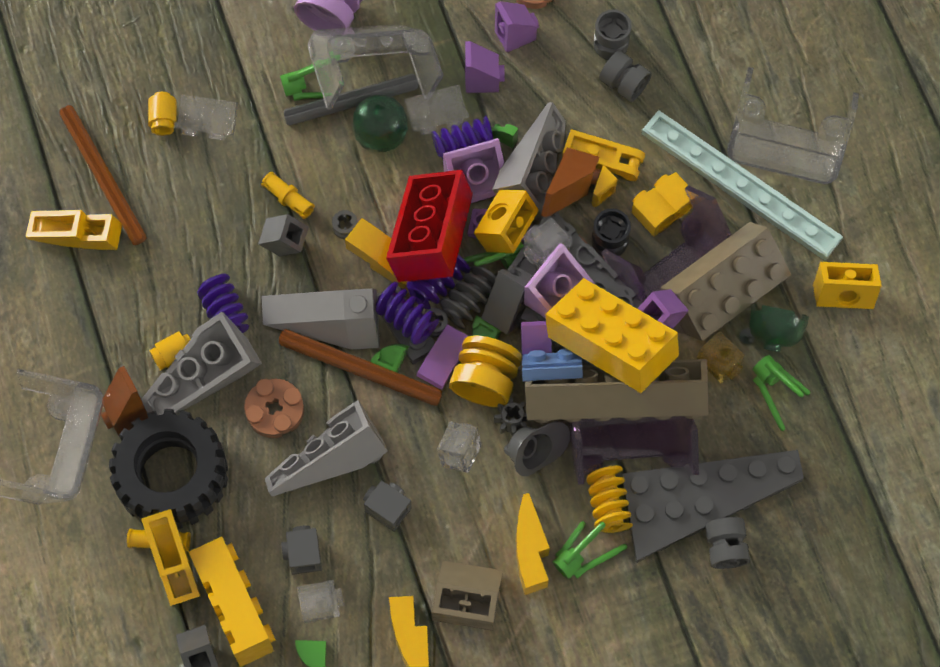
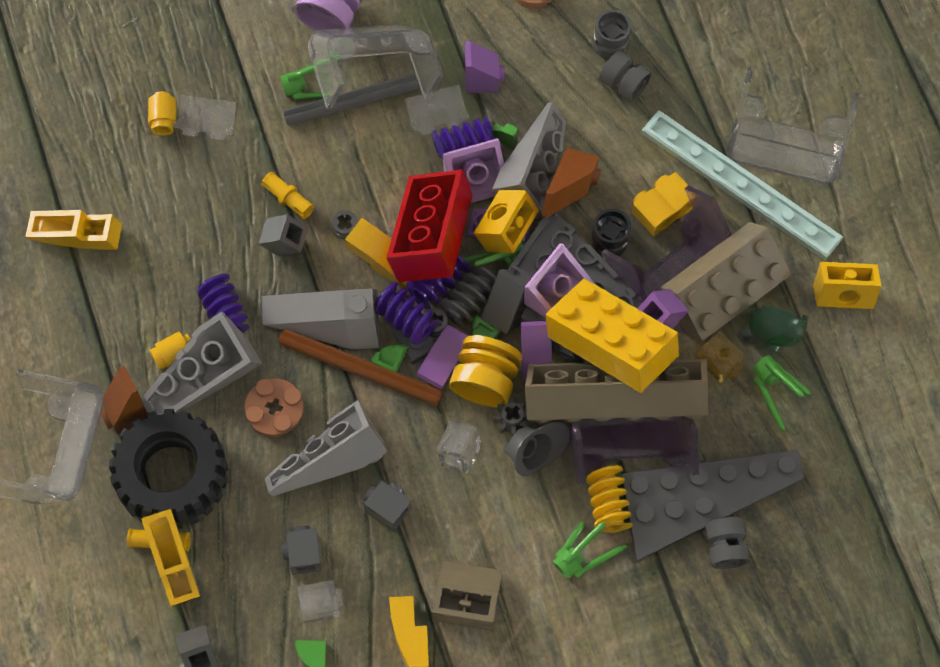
(103, 175): dark orange axle -> none
(232, 602): yellow wedge -> none
(380, 123): clear green cylinder -> none
(514, 25): medium lavender slope -> none
(530, 548): yellow slope -> none
(543, 240): clear brick -> none
(551, 366): medium blue plate -> none
(604, 188): yellow slope -> none
(608, 153): yellow plate -> none

